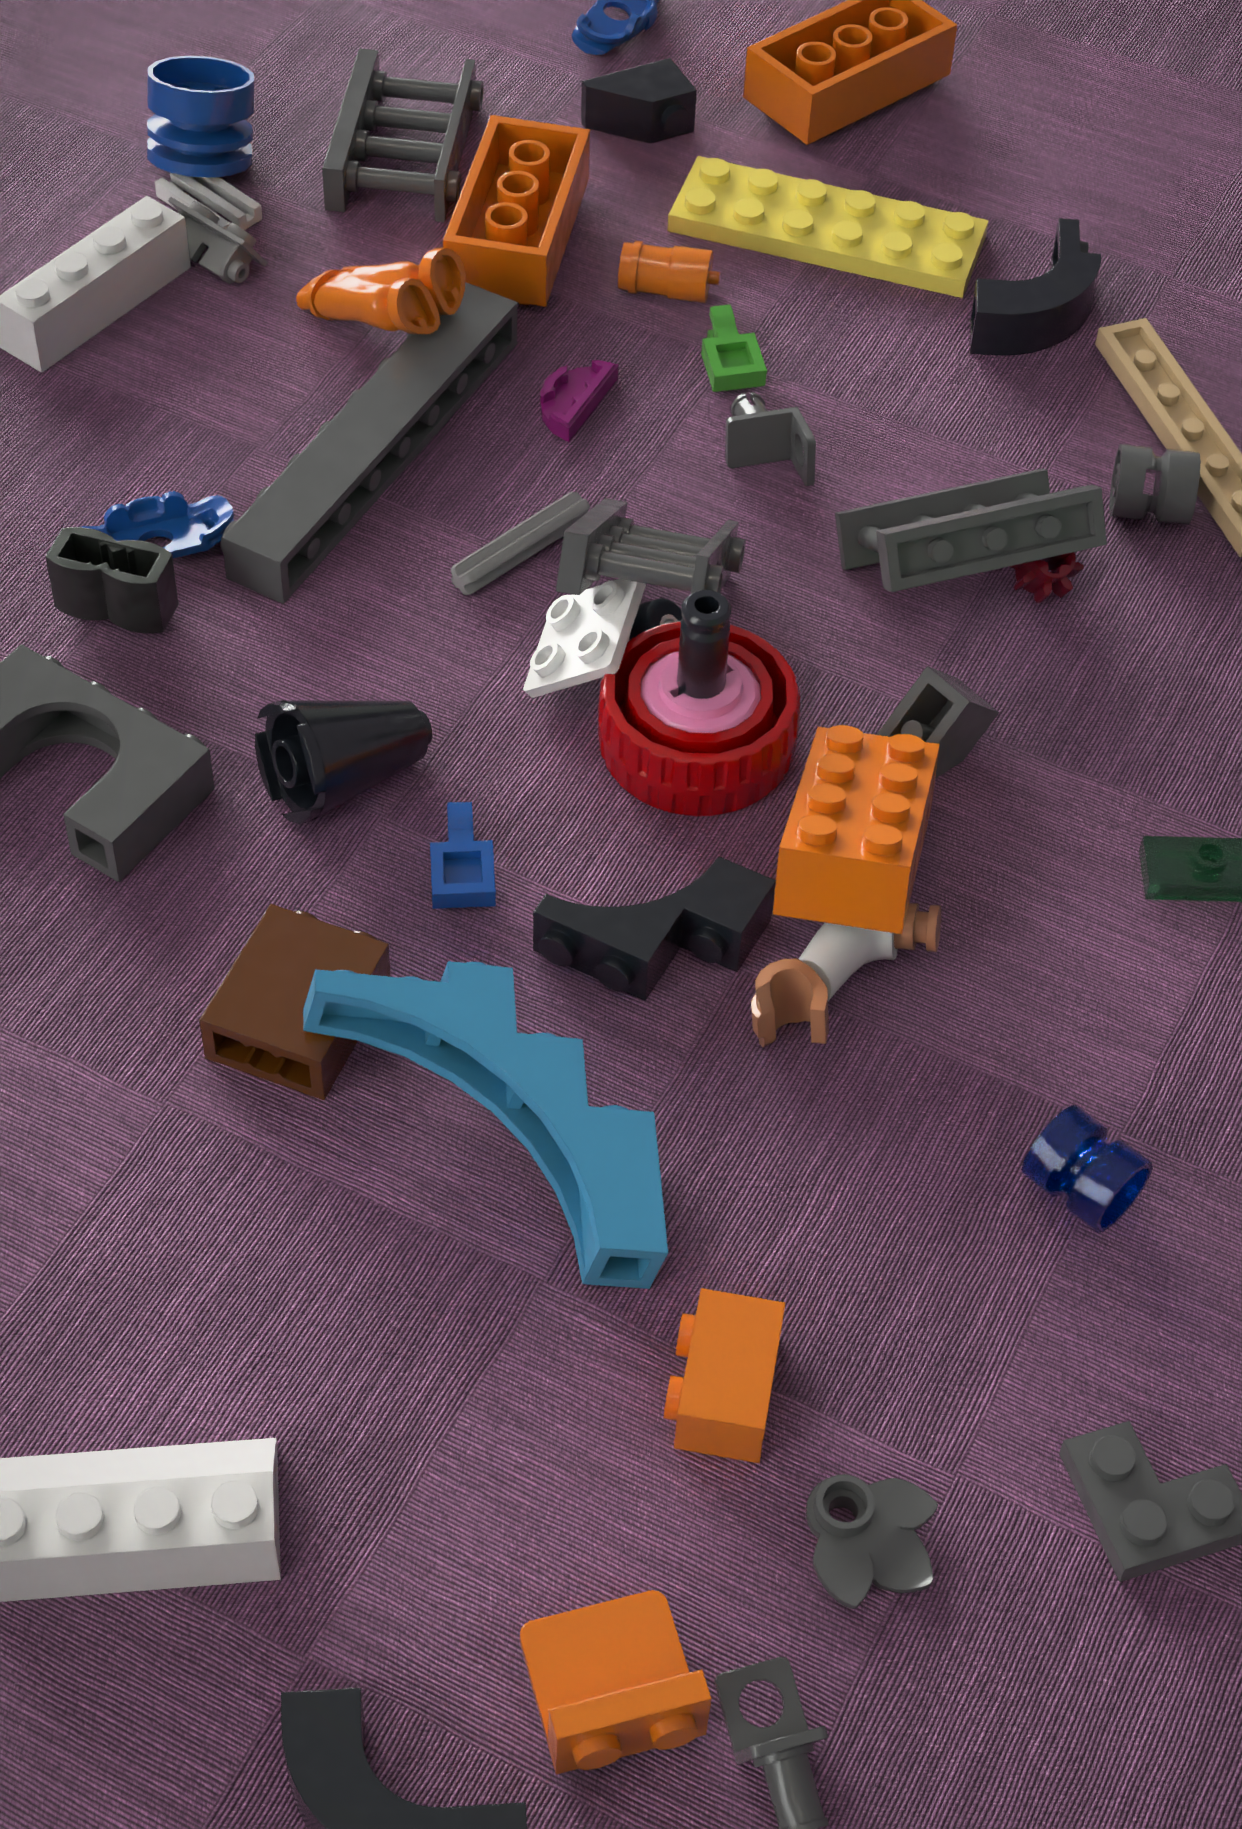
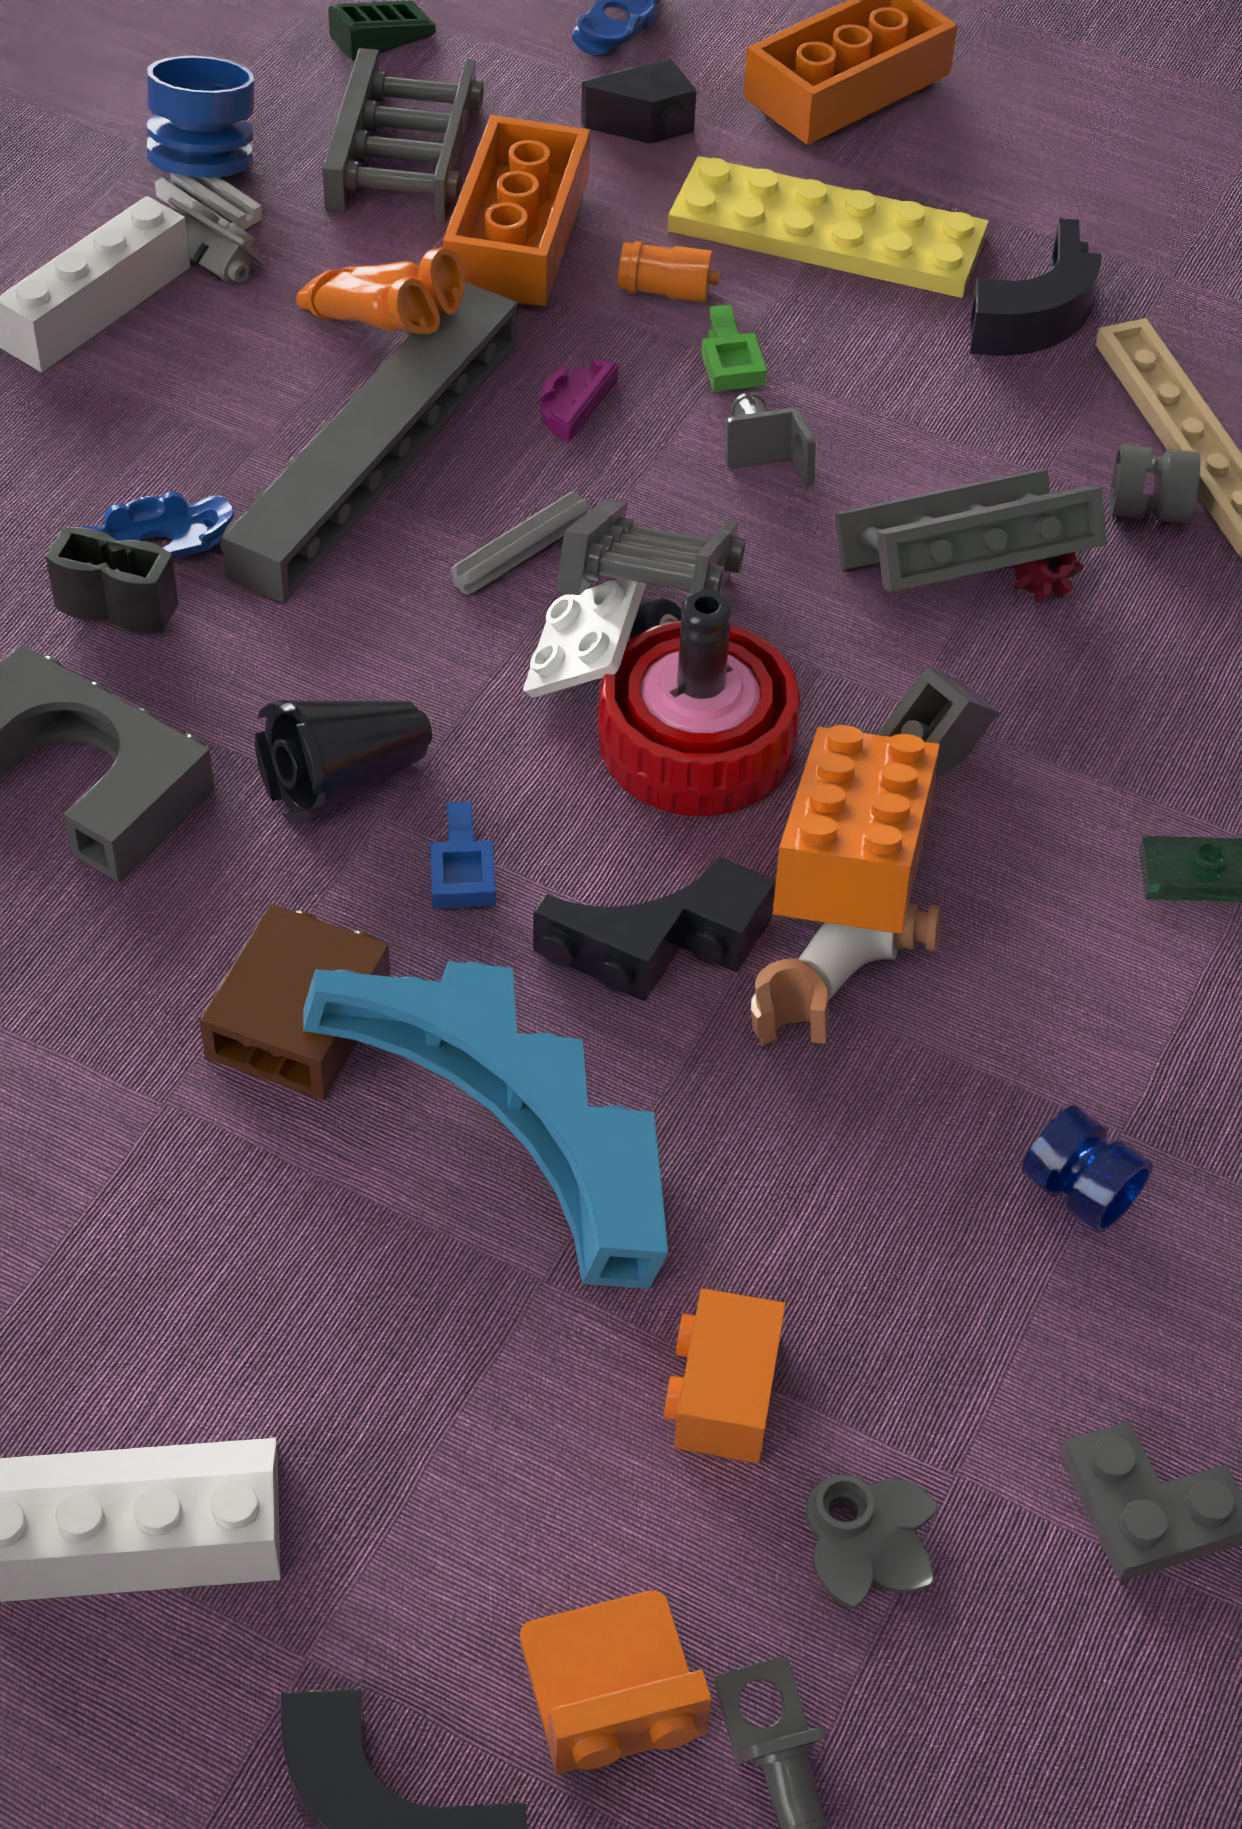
(377, 25): none -> dark green slope

